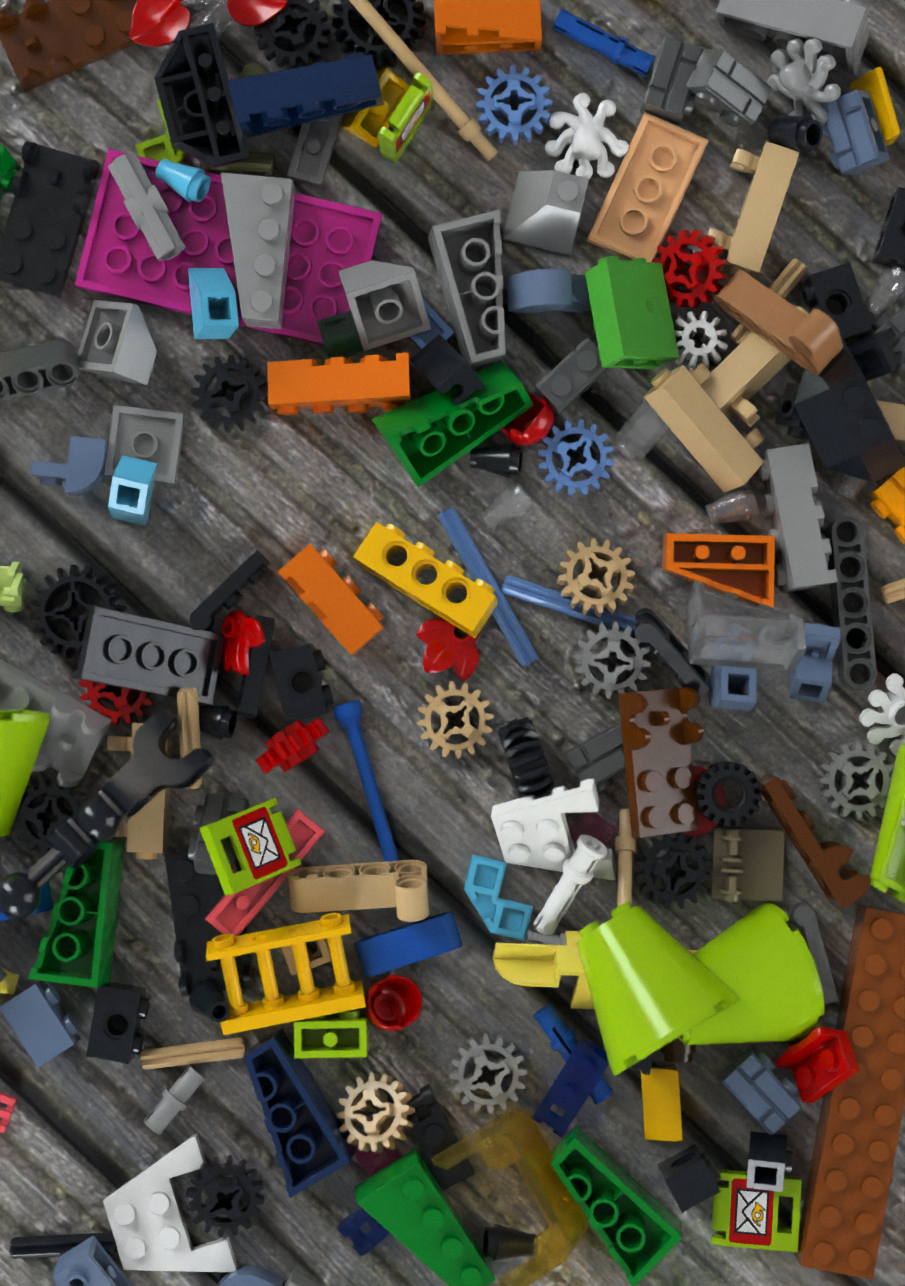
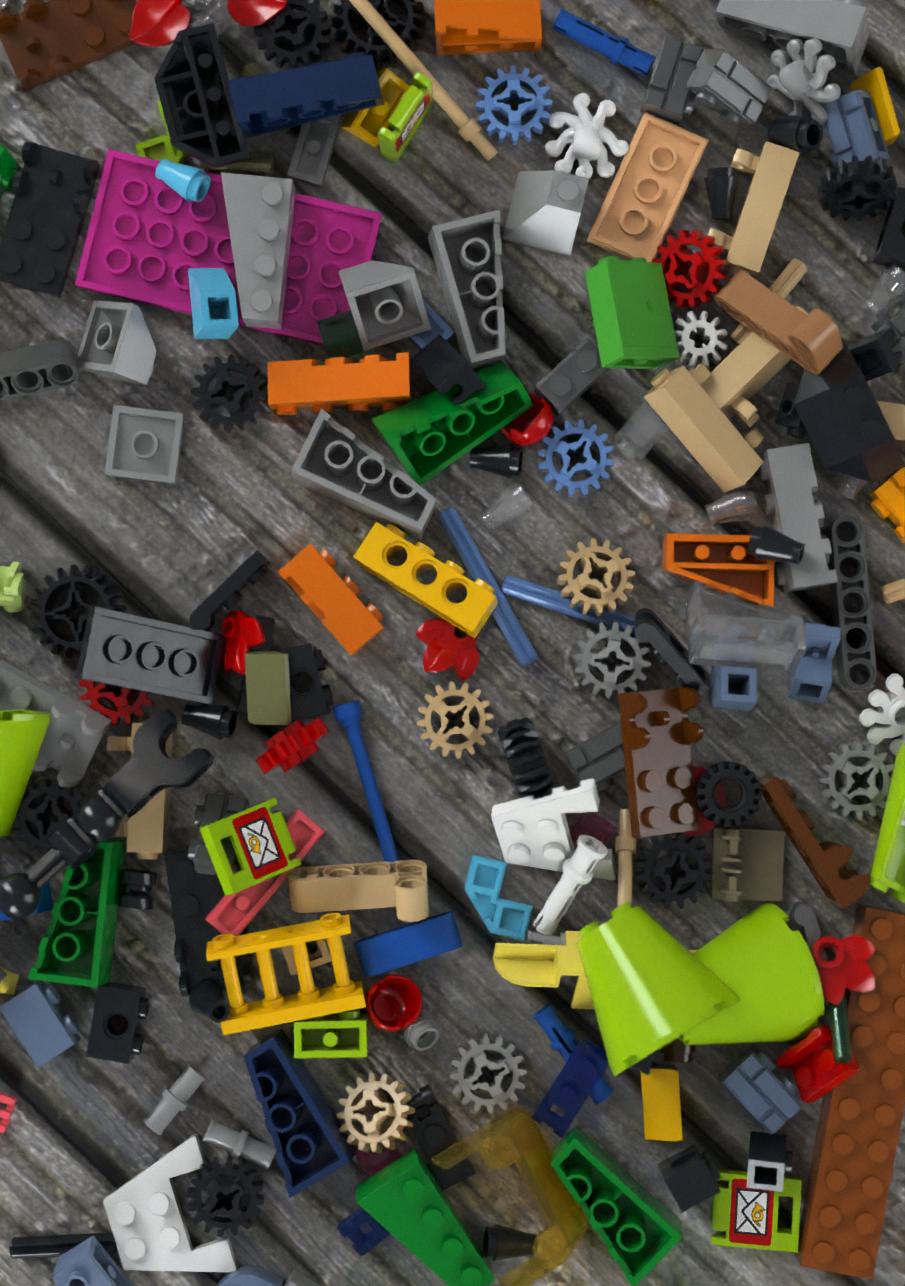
(83, 470): sand blue brick -> none
(132, 490): medium azure slope -> none
(140, 881): none -> black wheel
(146, 207): light grey piece -> none
(188, 723): tan axle -> none
(193, 1053): tan axle -> none
(239, 1144): none -> light grey pin
(268, 688): none -> olive slope
(360, 478): none -> light grey wedge
(422, 1033): none -> light grey plate
(547, 290): sand blue brick -> none
(721, 191): none -> black cone
(773, 545): none -> black cone
(840, 285): black brick -> none
(840, 1031): none -> clear green piece
(847, 969): none -> red plate
(857, 188): none -> black gear

